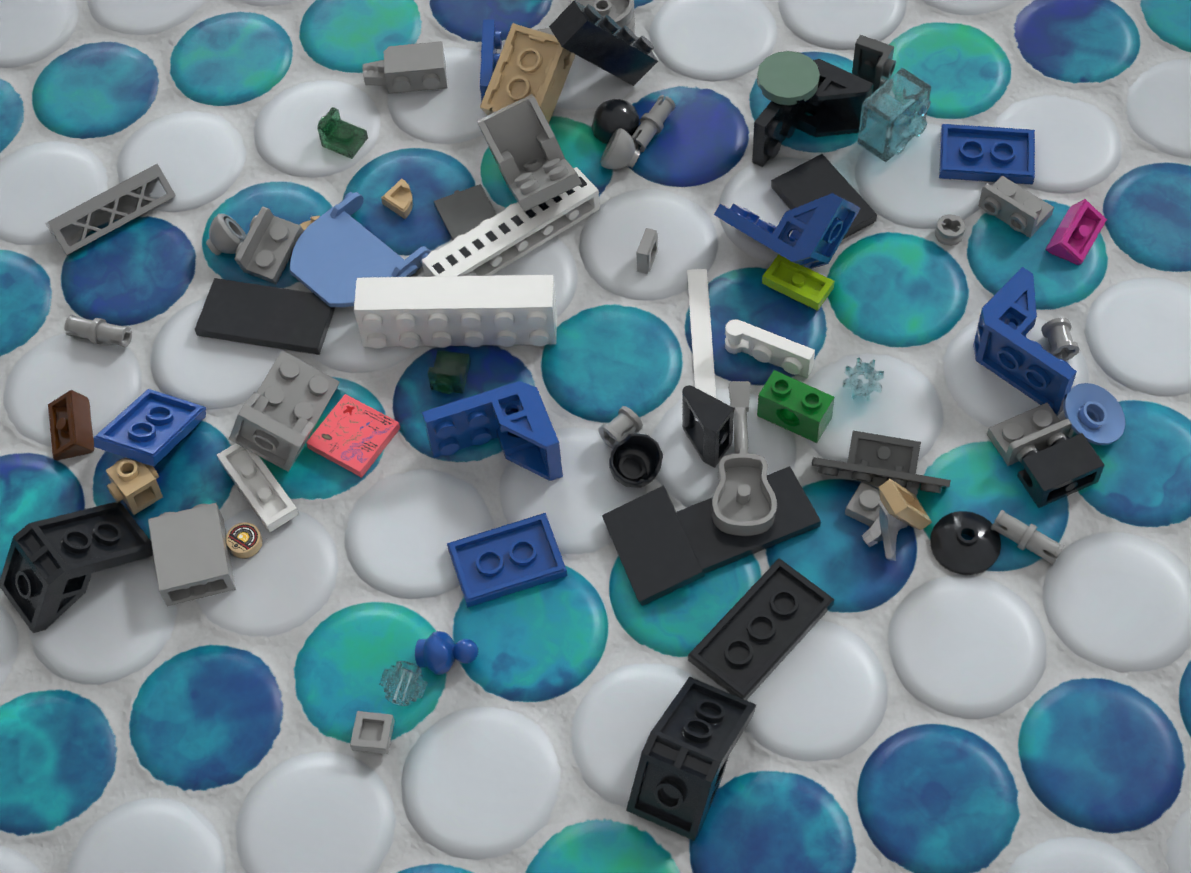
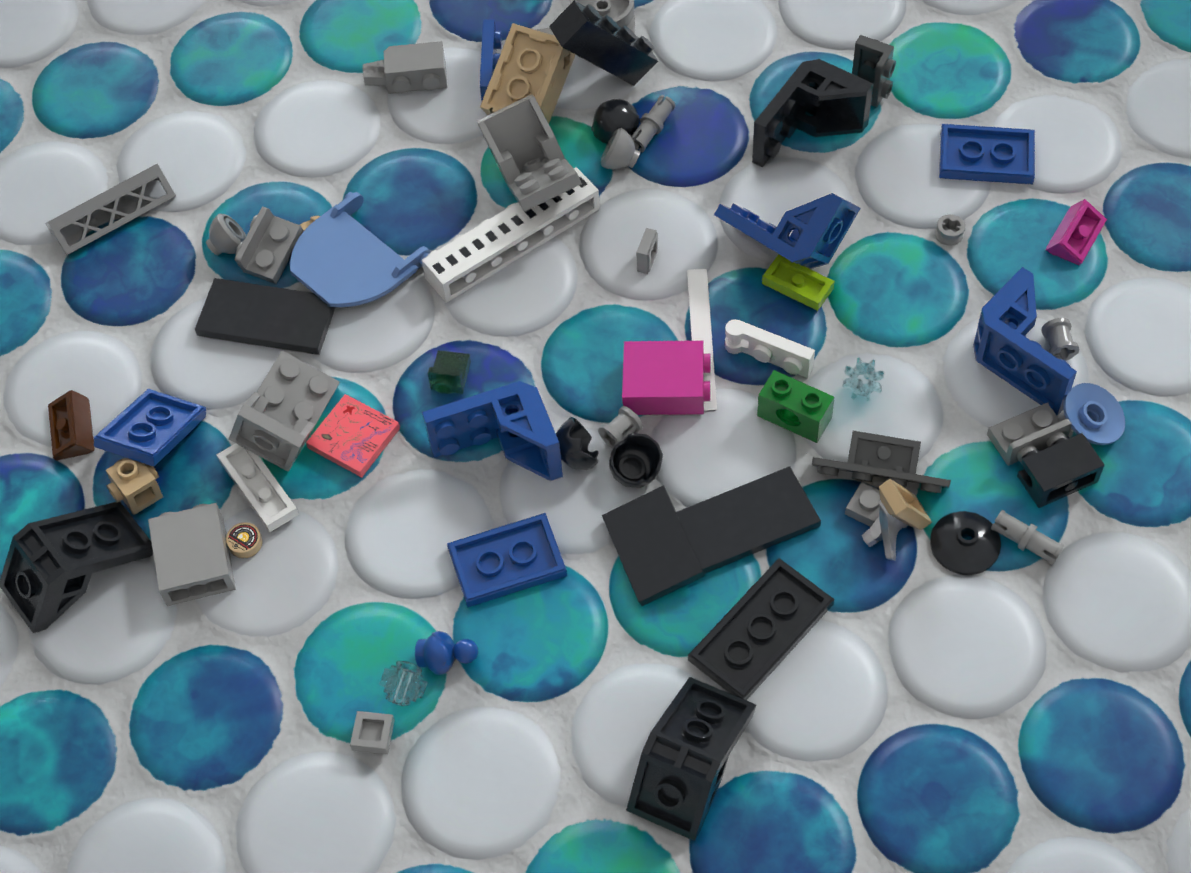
(98, 331): light grey pin -> none
(340, 135): clear green bracket -> none
(399, 199): tan tile -> none
(456, 311): white brick -> none
(464, 210): dark grey piece -> none
(574, 445): none -> black hair
(665, 377): none -> dark pink brick
(713, 430): black tile -> none
(743, 499): light grey piece -> none
(788, 77): sand green tile -> none
(815, 180): black tile -> none
(894, 115): clear light blue brick -> none
(1015, 206): light grey bracket -> none

